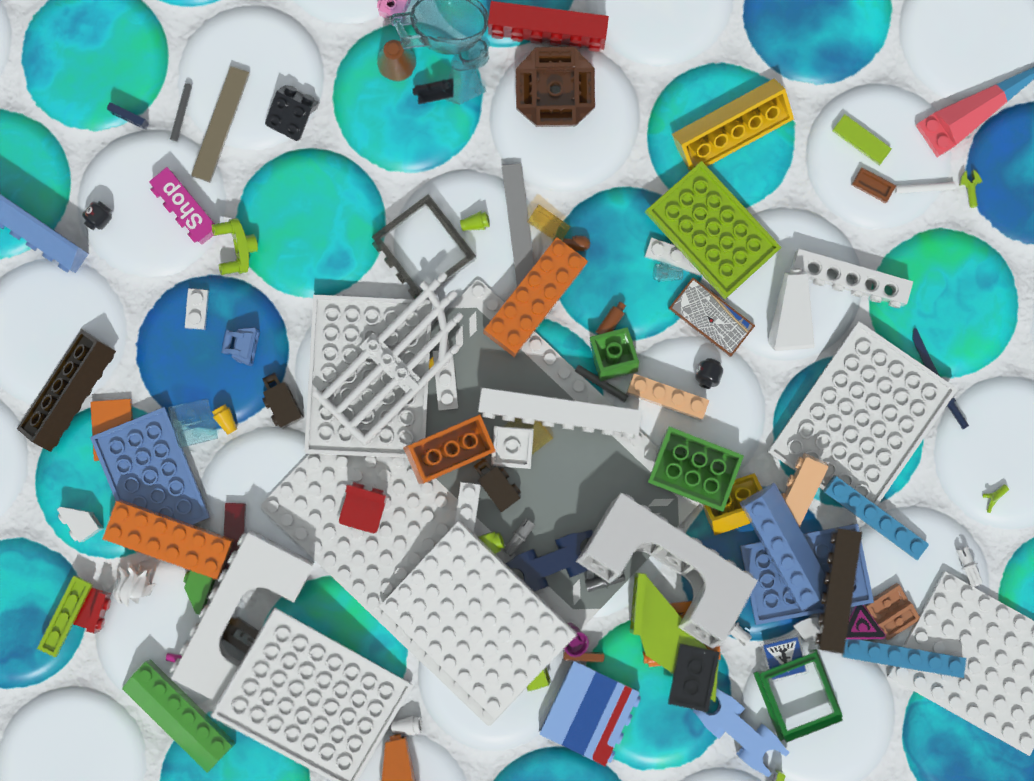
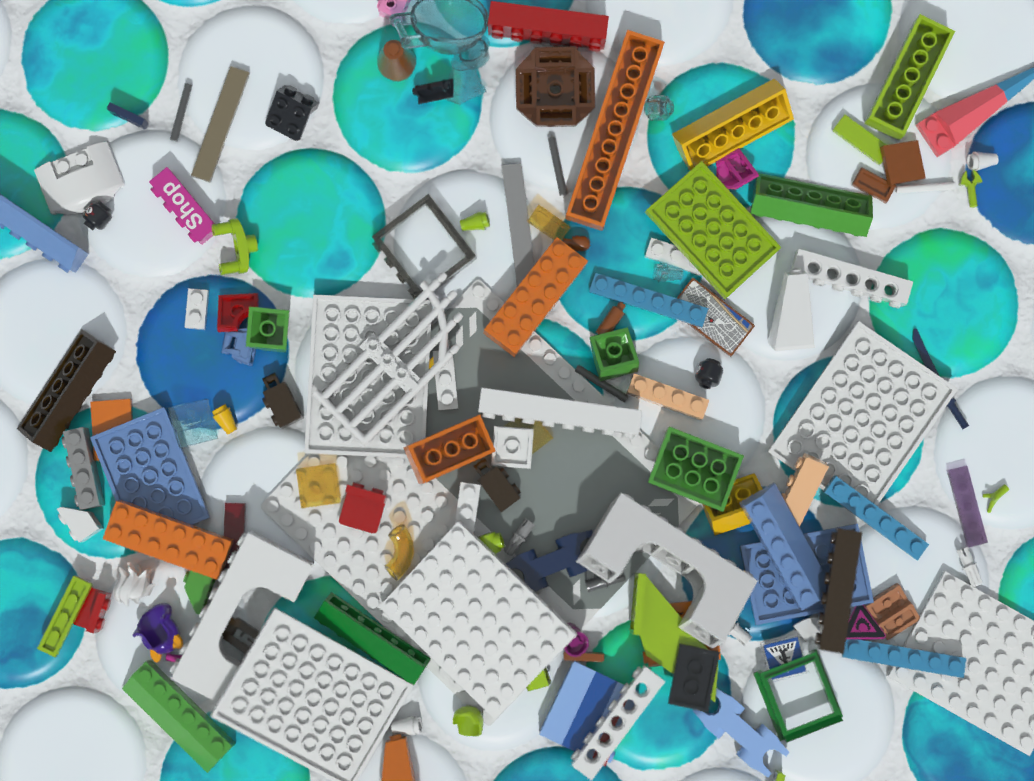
(80, 179): none -> white slope
(83, 468): none -> light grey brick
(159, 631): none -> dark purple hair
(234, 309): none -> red tile
(267, 329): none -> bright green slope
(318, 485): none -> clear yellow tile
(372, 638): none -> green brick
(403, 552): none -> clear yellow cylinder
(469, 721): none -> lime hair
(557, 166): none -> dark grey bar
(590, 767): none -> white brick
(614, 130): none -> orange brick
(648, 300): none -> dark azure plate
(658, 107): none -> clear light blue head
(735, 170): none -> dark pink slope
(812, 205): none -> bright green slope
(902, 162): none -> dark orange tile
(909, 77): none -> lime brick
(967, 506): none -> clear purple tile
(979, 160): none -> white cone

